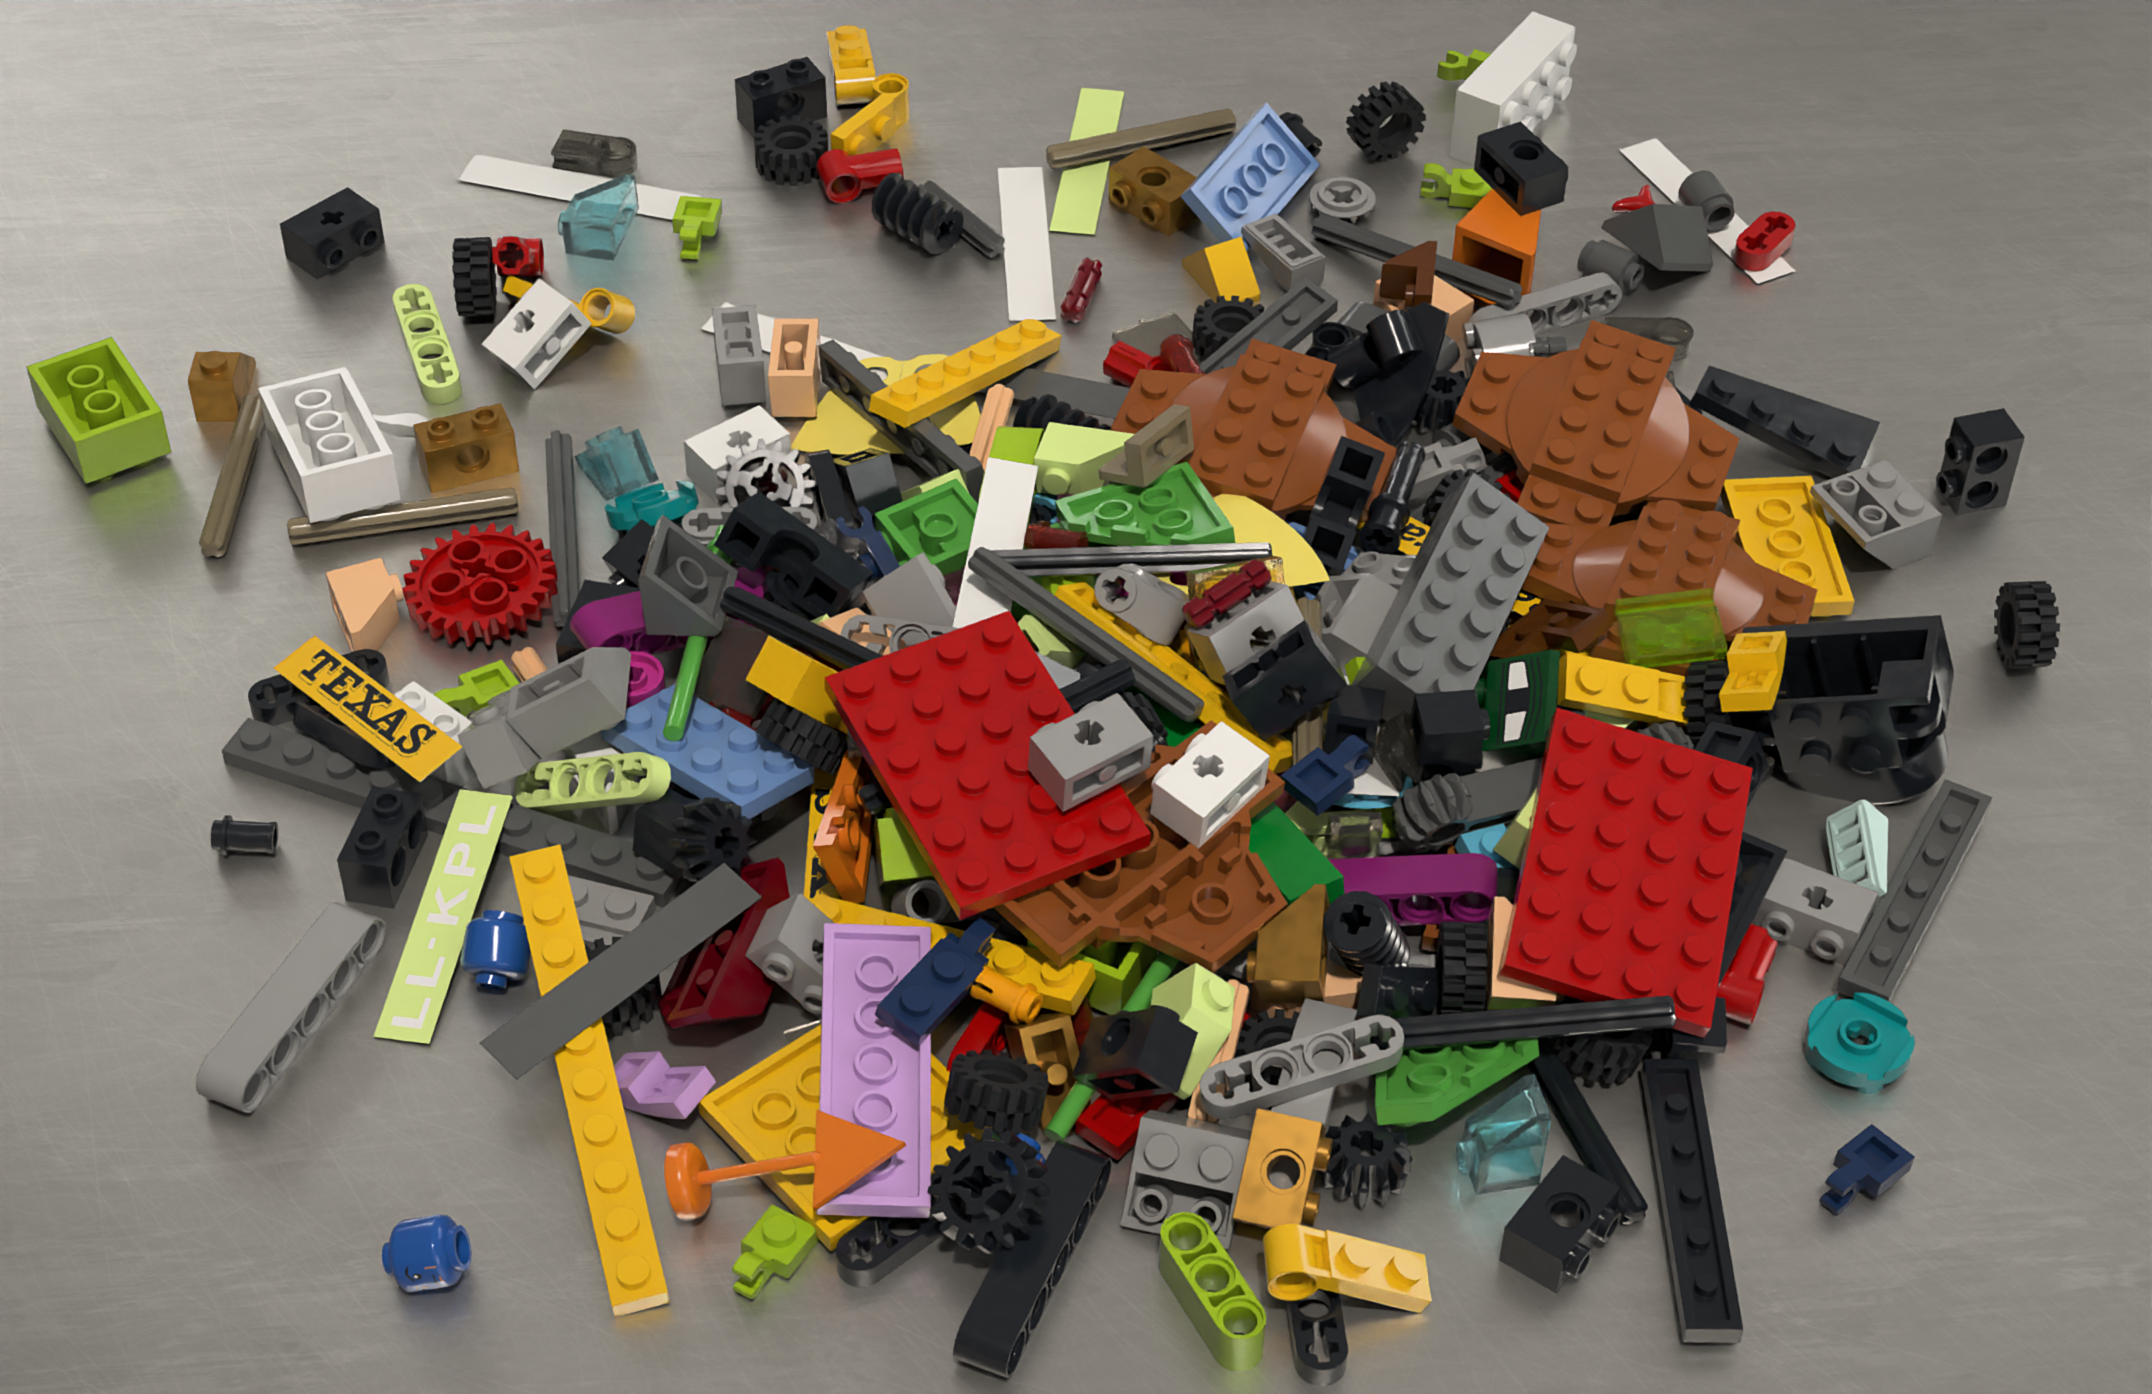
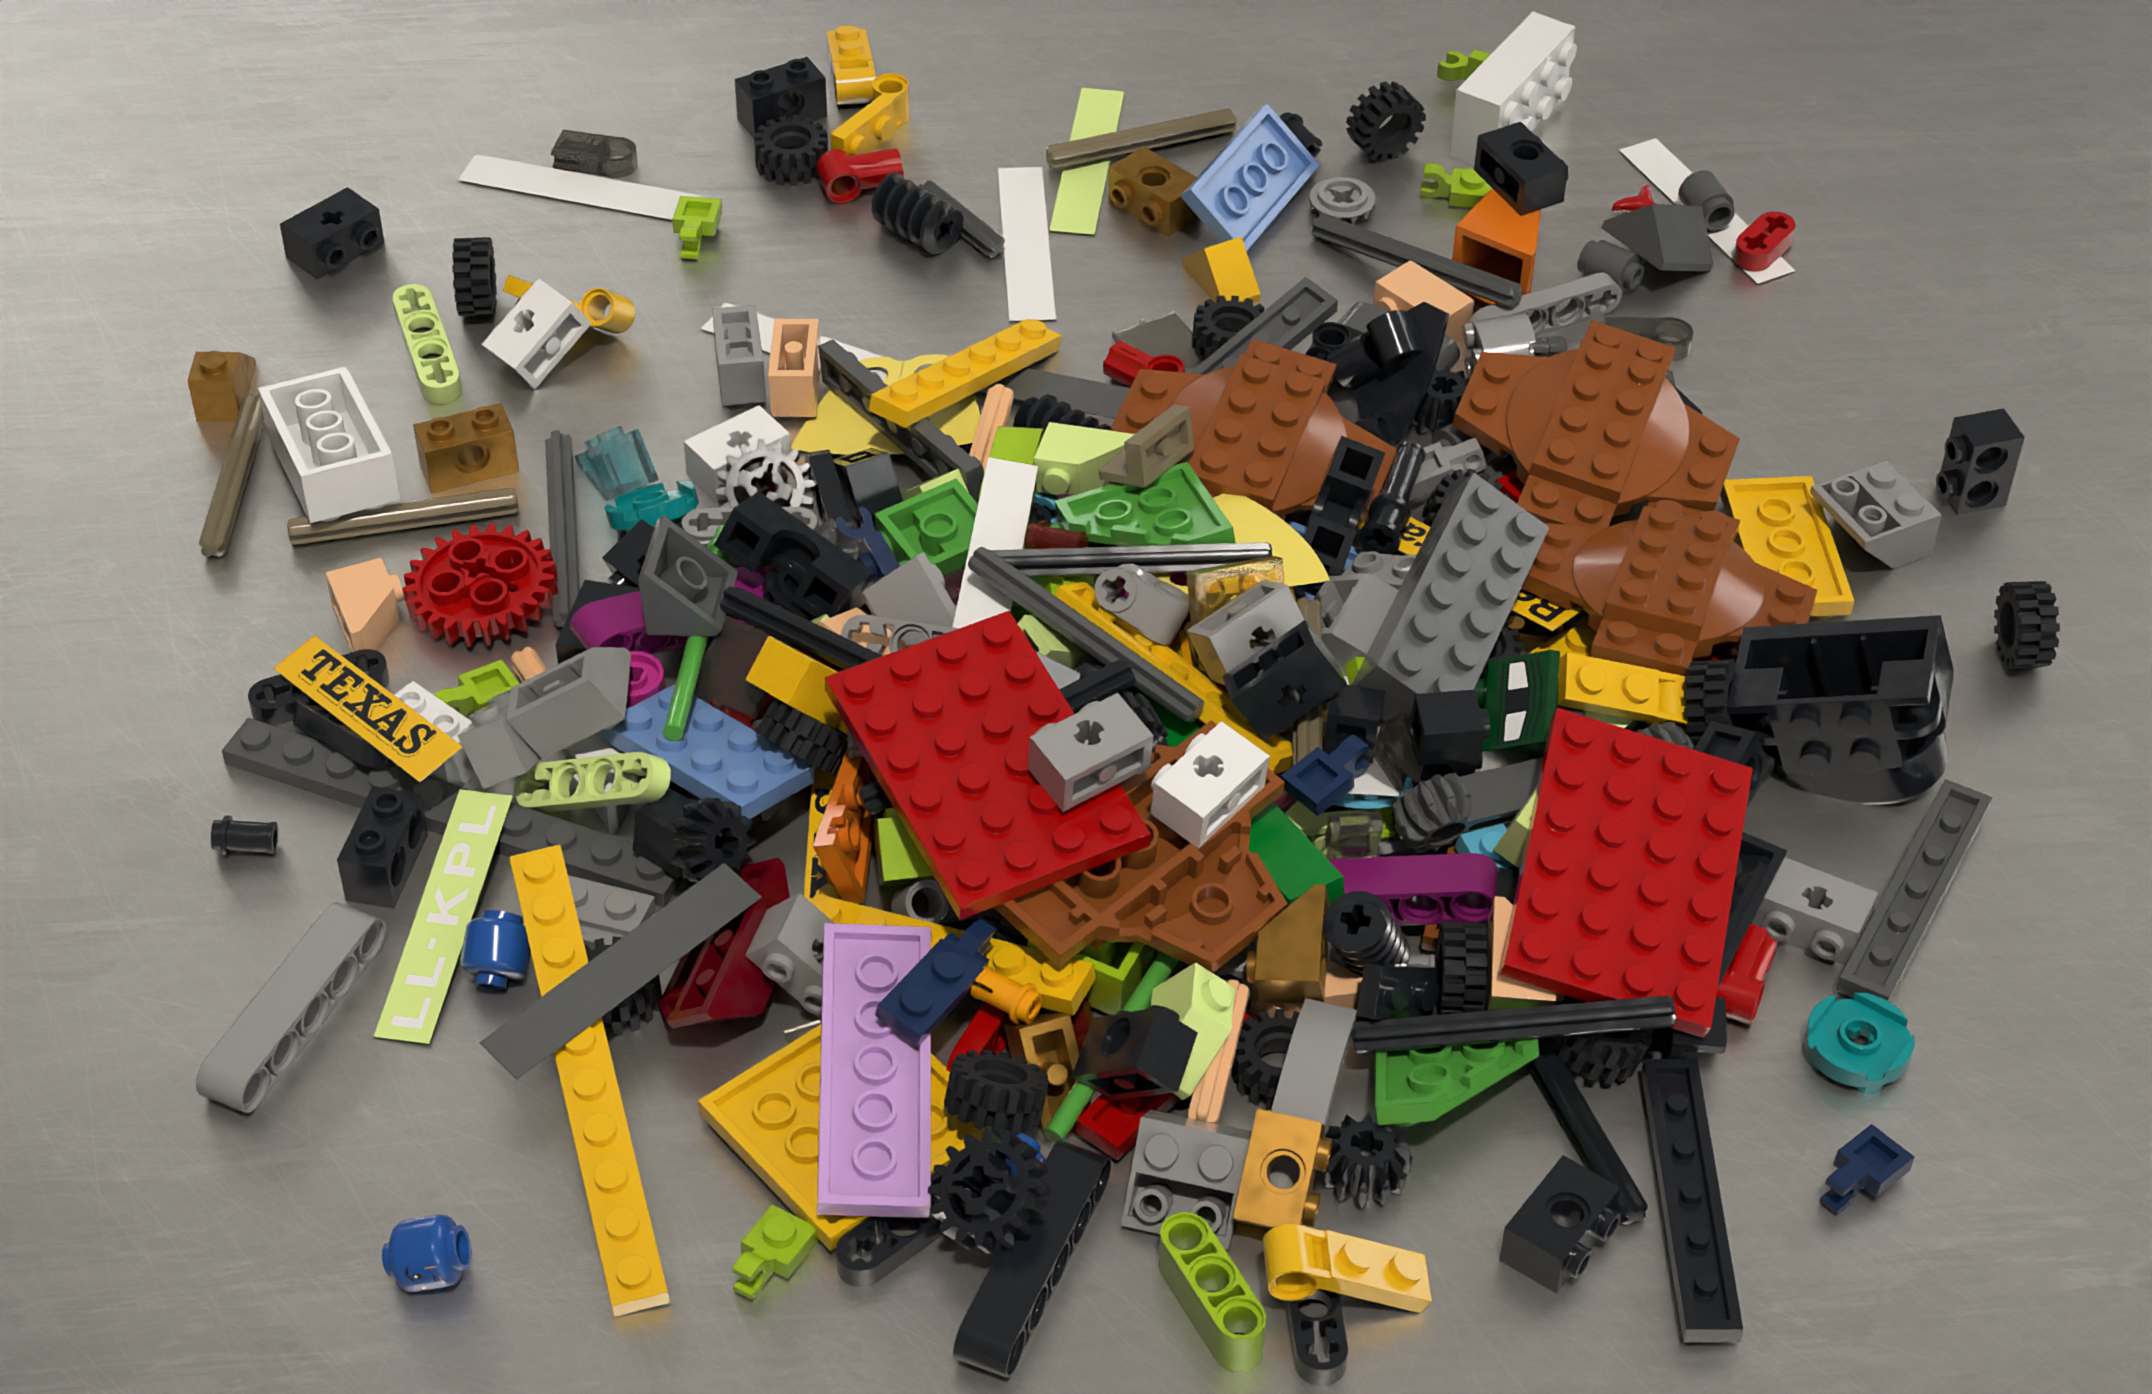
(99, 409): lime brick -> none
(399, 424): white bar -> none
(519, 256): red piece -> none
(599, 218): clear light blue slope -> none
(657, 1089): lavender slope -> none
(840, 1158): orange piece -> none
(1081, 290): dark red axle -> none
(1178, 354): clear red pin -> none
(1226, 594): dark red axle -> none
(1297, 1058): light grey beam -> none
(1305, 257): light grey slope -> none
(1410, 275): reddish brown slope -> none
(1506, 1139): clear light blue slope -> none
(1554, 626): reddish brown plate -> none
(1670, 628): clear neon green plate -> none
(1754, 671): yellow slope -> none
(1798, 426): black wing -> none
(1859, 845): light aqua slope -> none

